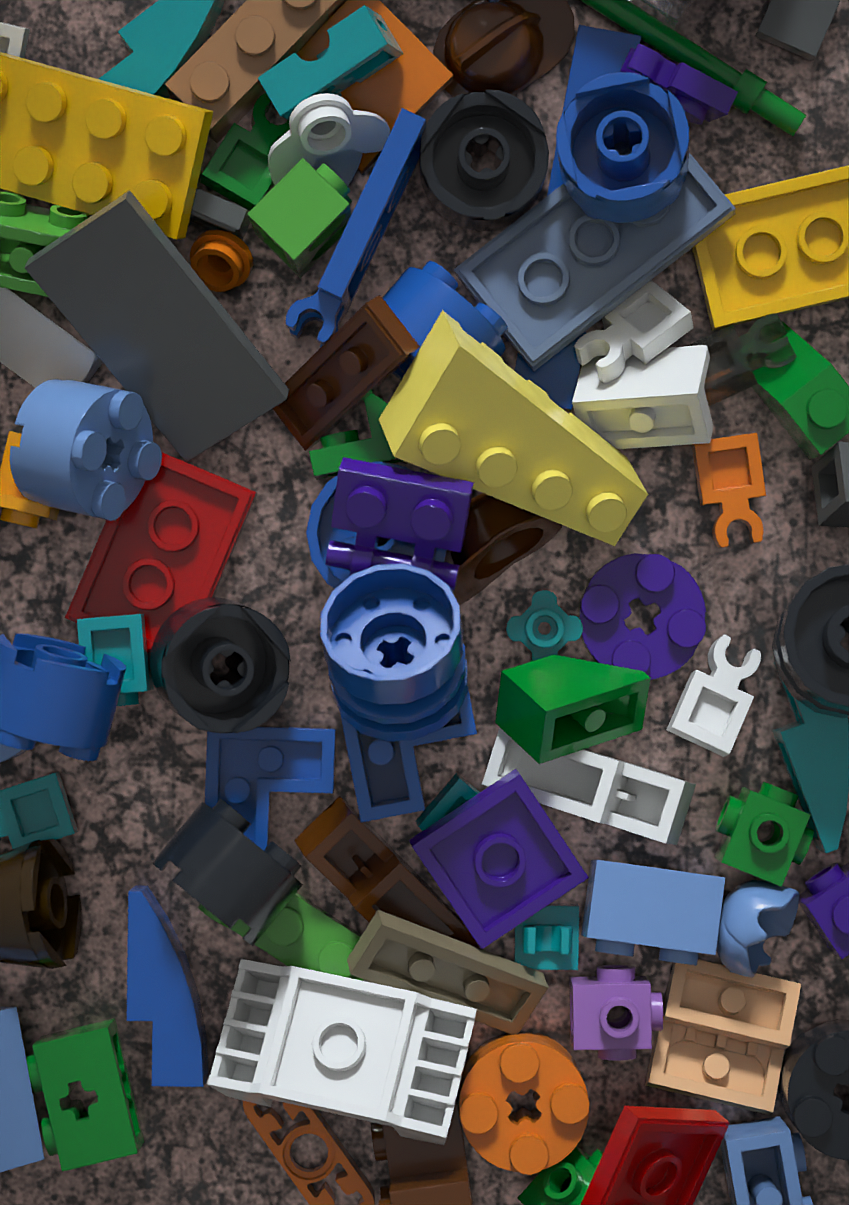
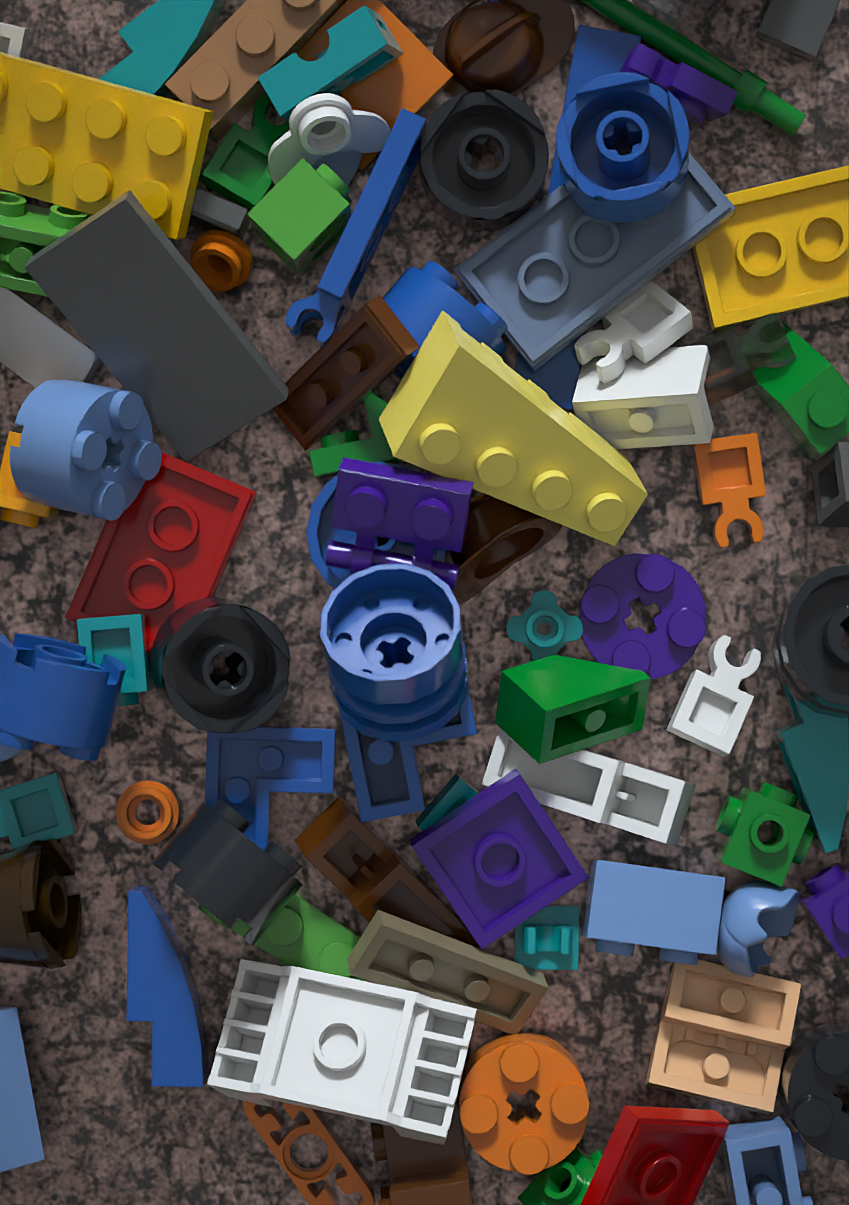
(111, 1122): green brick -> none
(130, 822): none -> orange plate
(594, 997): medium lavender brick -> none

